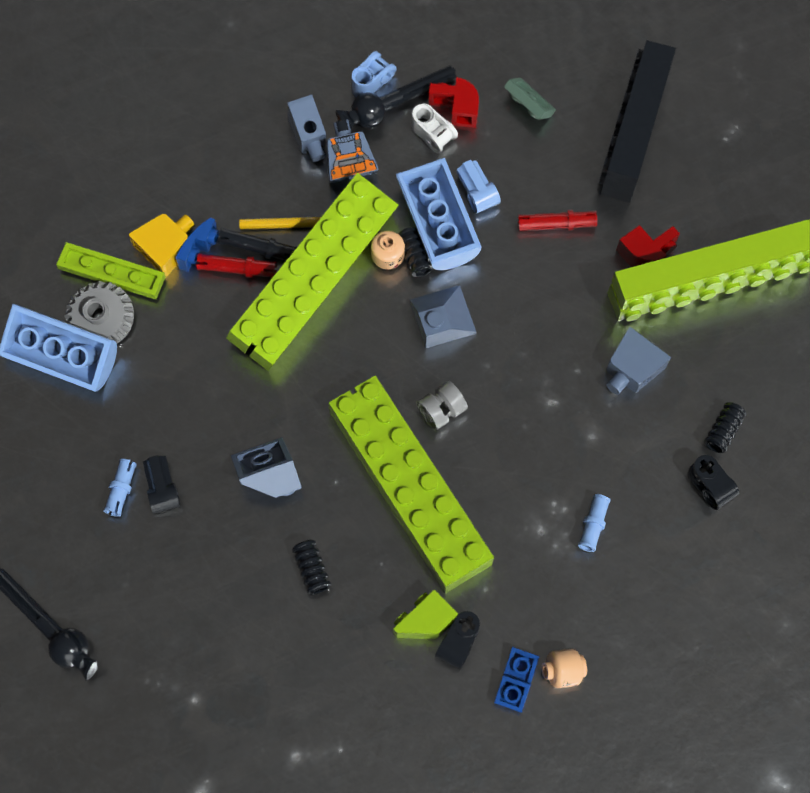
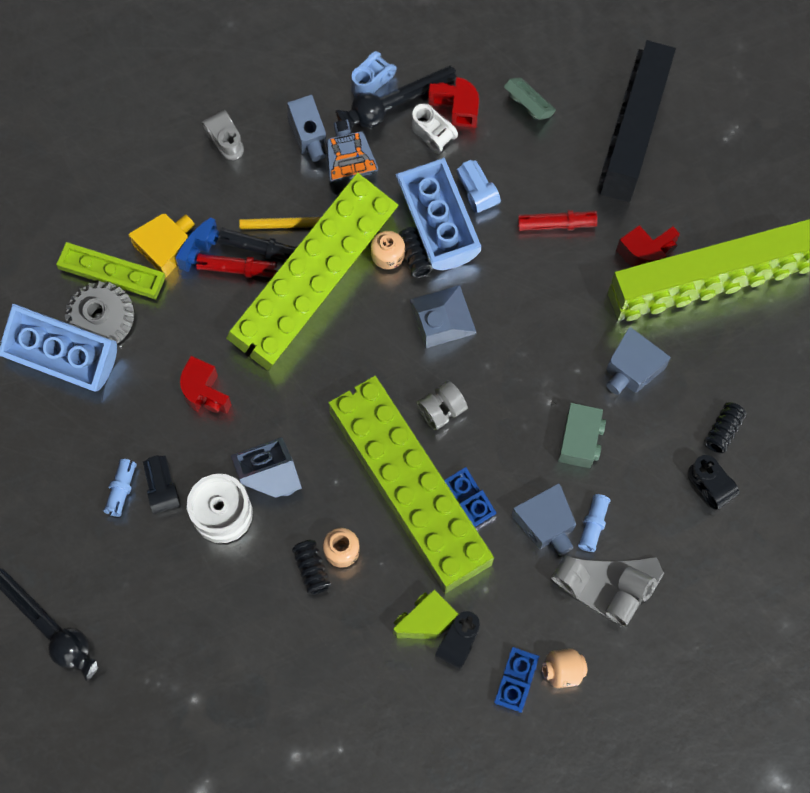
(197, 384): none -> red brick
(205, 509): none -> white wheel
(224, 135): none -> light grey piece
(339, 556): none -> light nougat head
(470, 497): none -> blue slope
(547, 519): none -> sand blue torso
(581, 435): none -> sand green brick
(609, 586): none -> light grey panel

